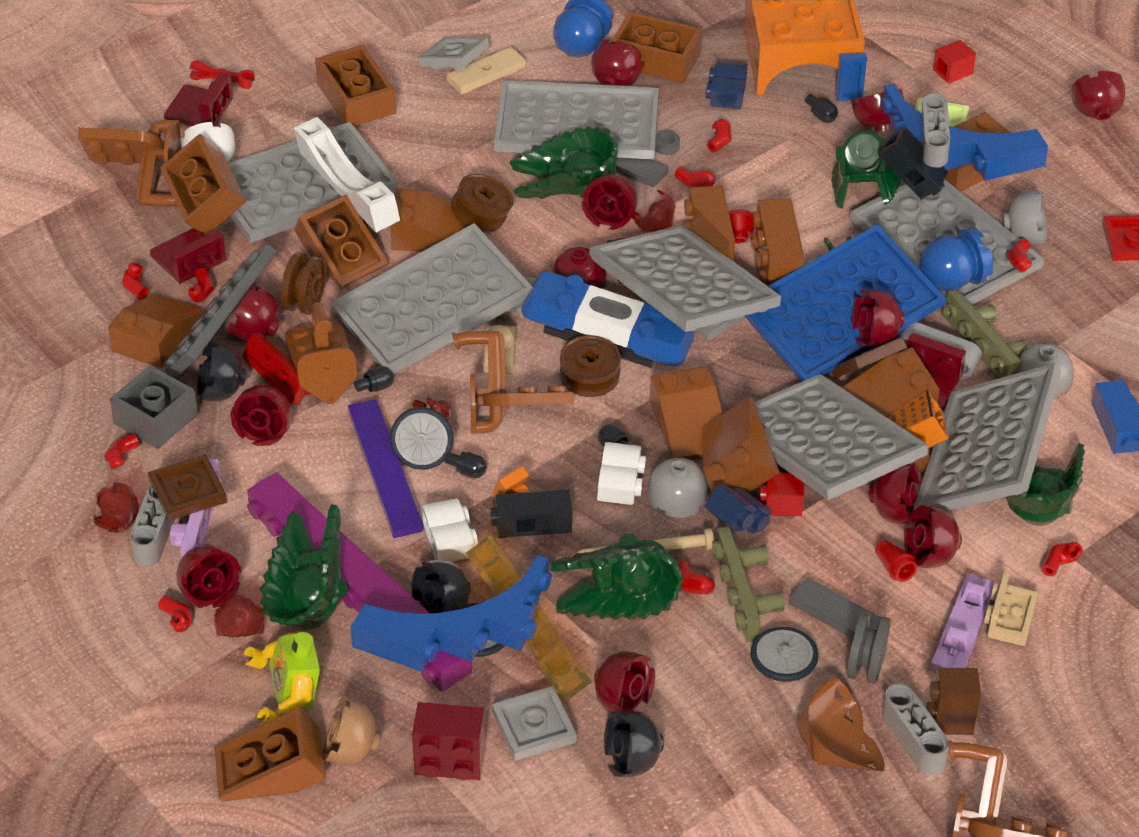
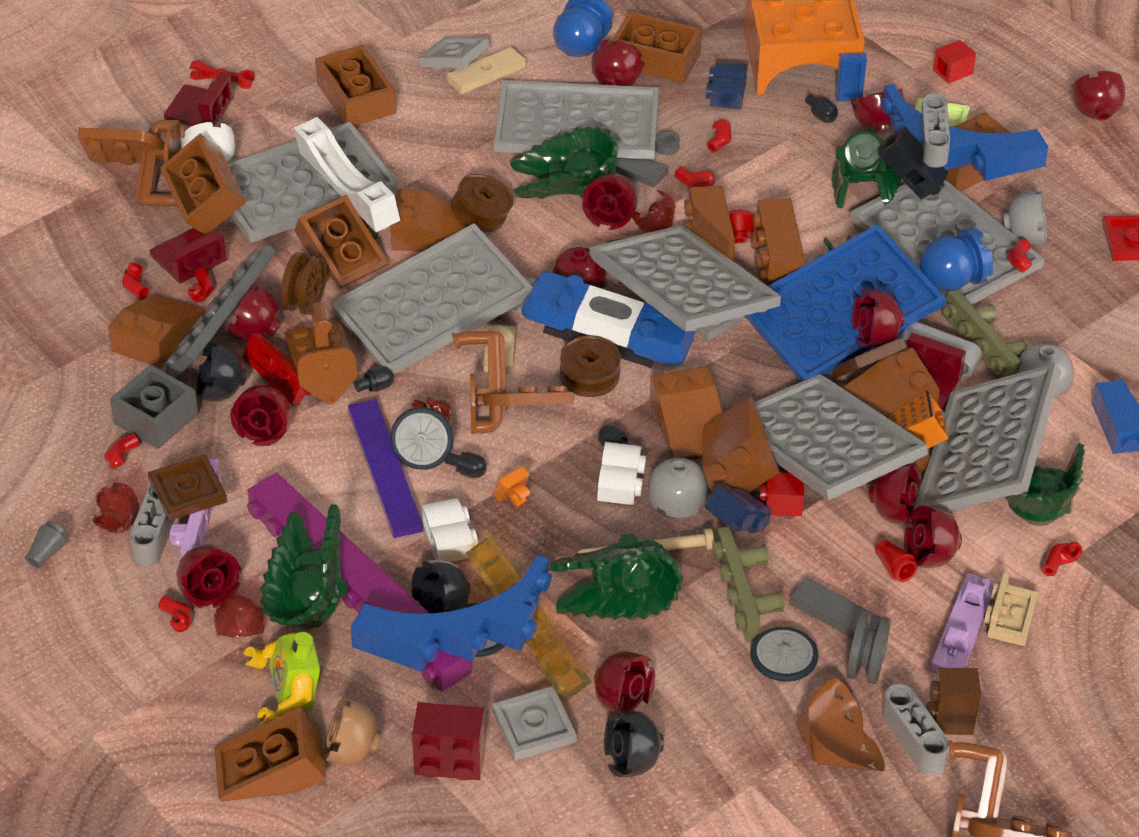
(46, 543): none -> dark grey cone
(532, 513): black brick -> none
(695, 582): red arm -> none

